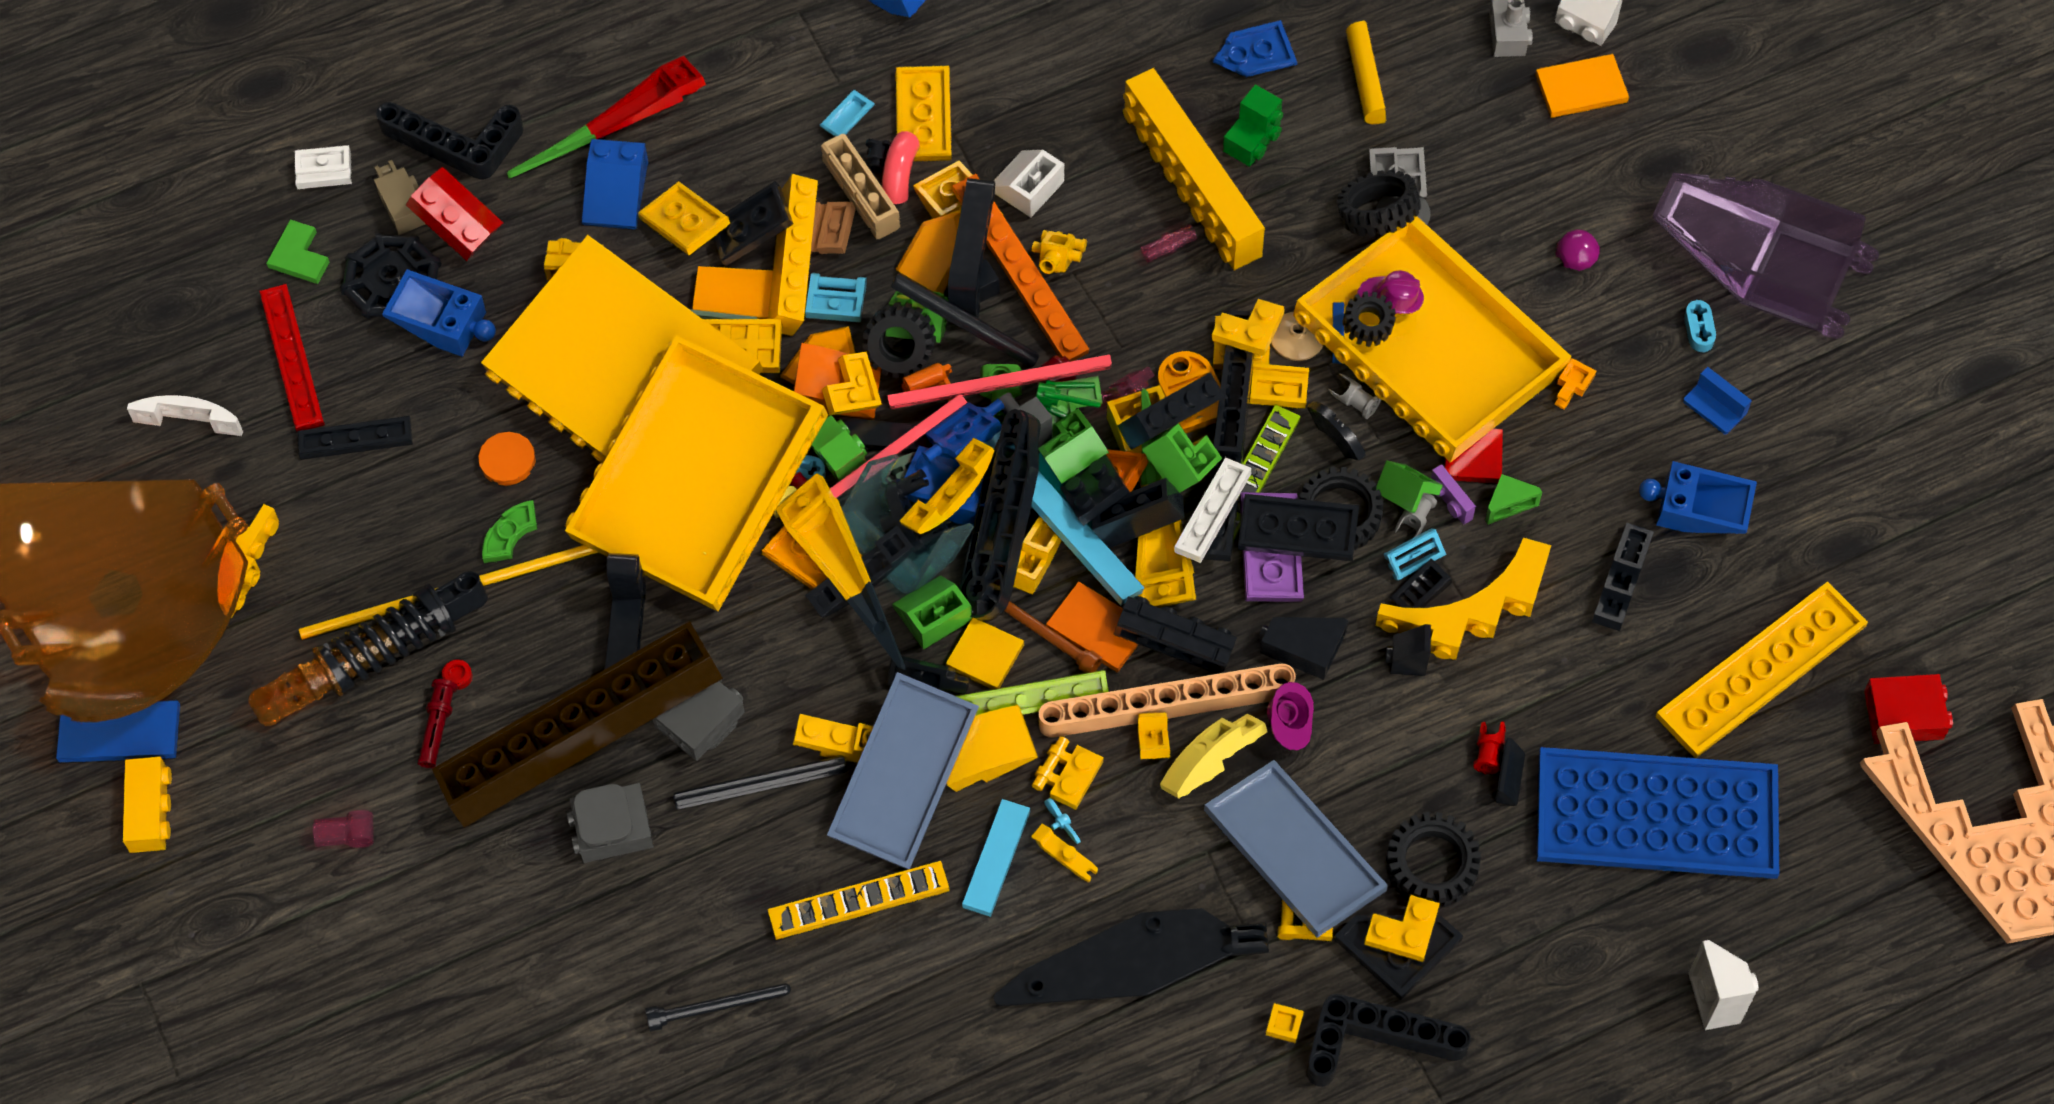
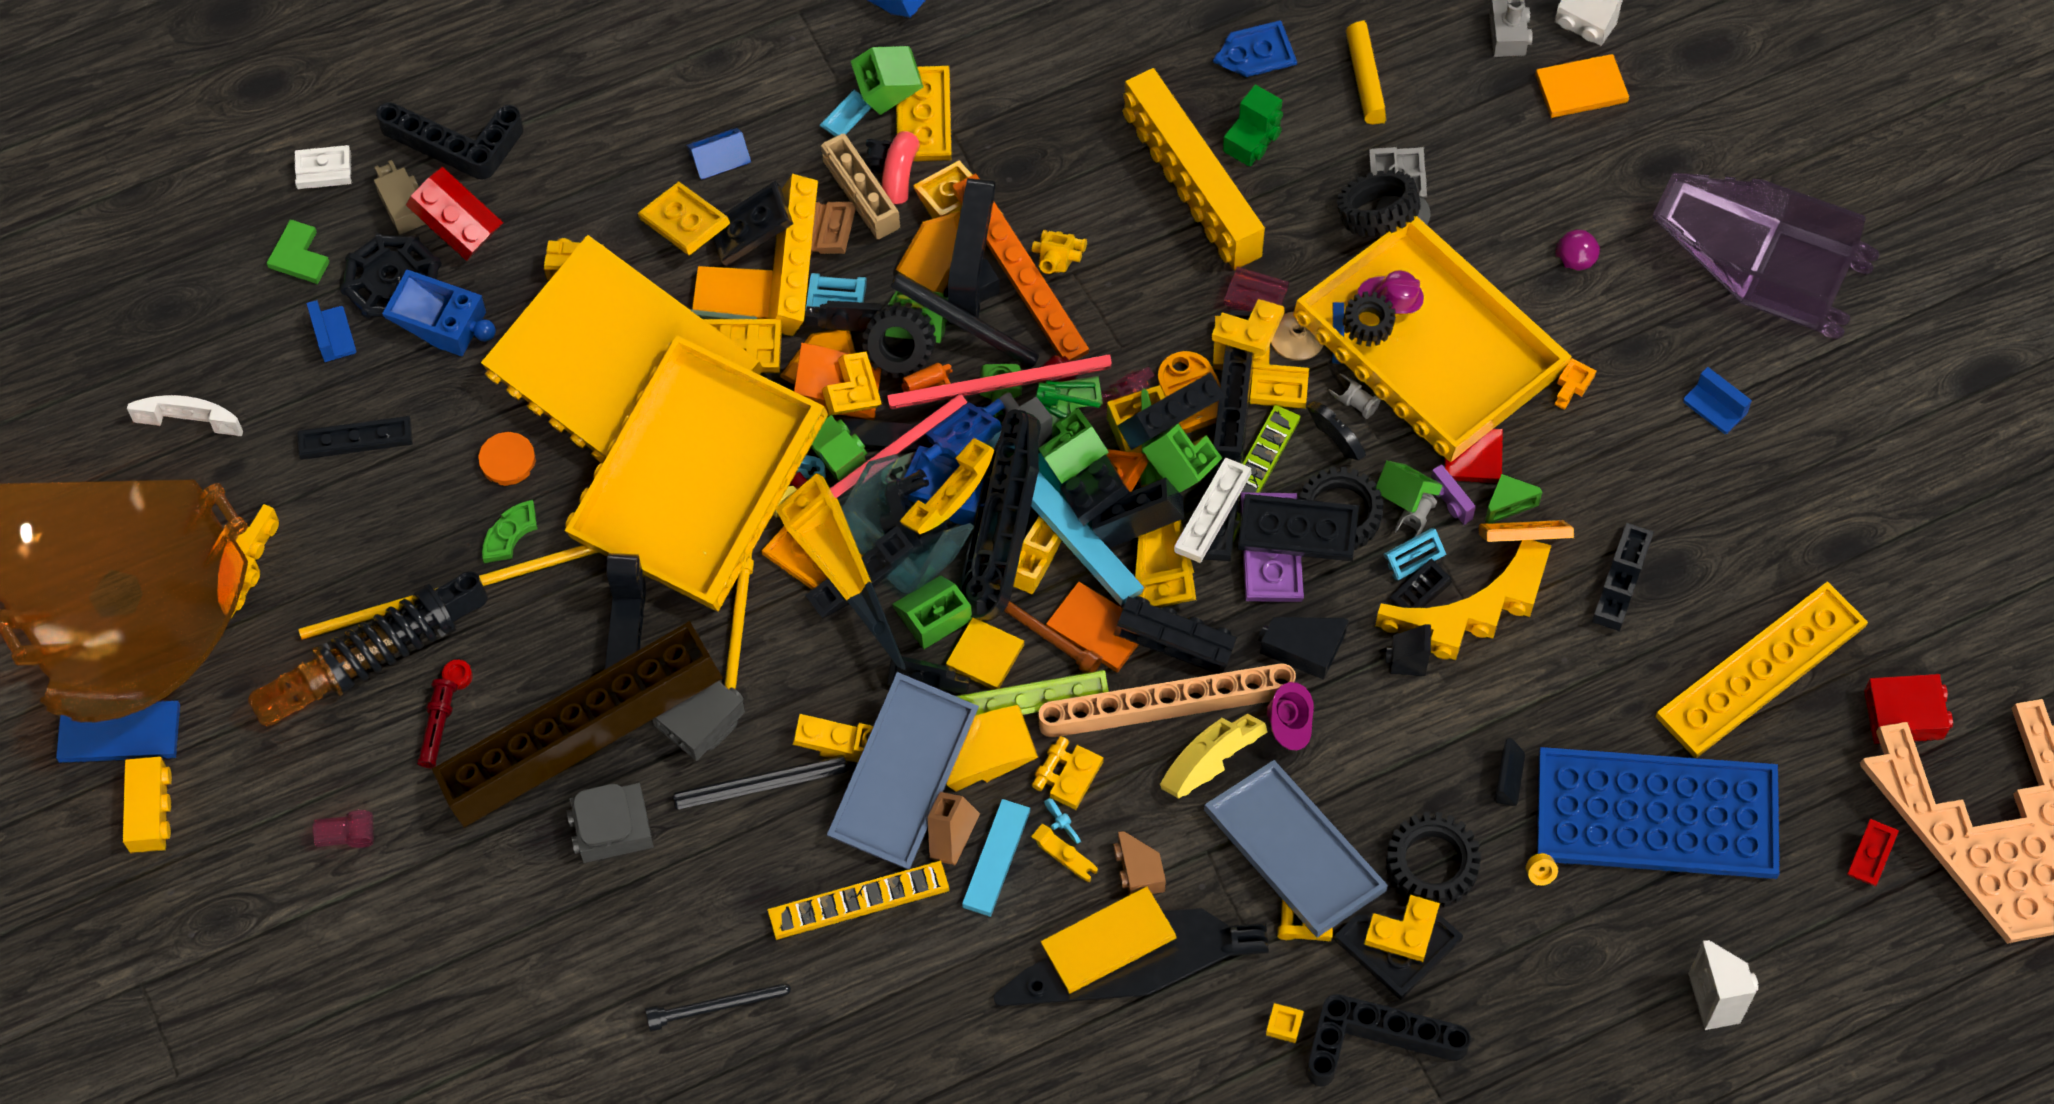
(292, 358): red tile -> none
(331, 331): none -> blue panel
(614, 183): blue slope -> none
(651, 96): red plate -> none
(719, 153): none -> panel
(737, 624): none -> yellow bar
(842, 315): none -> black hinge
(886, 76): none -> bright green slope
(950, 827): none -> medium nougat slope
(1030, 180): white slope -> none
(1108, 939): none -> yellow tile
(1140, 865): none -> medium nougat slope
(1153, 736): yellow bracket -> none
(1168, 243): clear pink pin -> none
(1250, 286): none -> clear pink plate
(1489, 749): red piece -> none
(1526, 530): none -> light orange tile
(1541, 869): none -> yellow tile
(1706, 325): medium azure beam -> none
(1710, 500): blue slope -> none
(1872, 852): none -> red plate

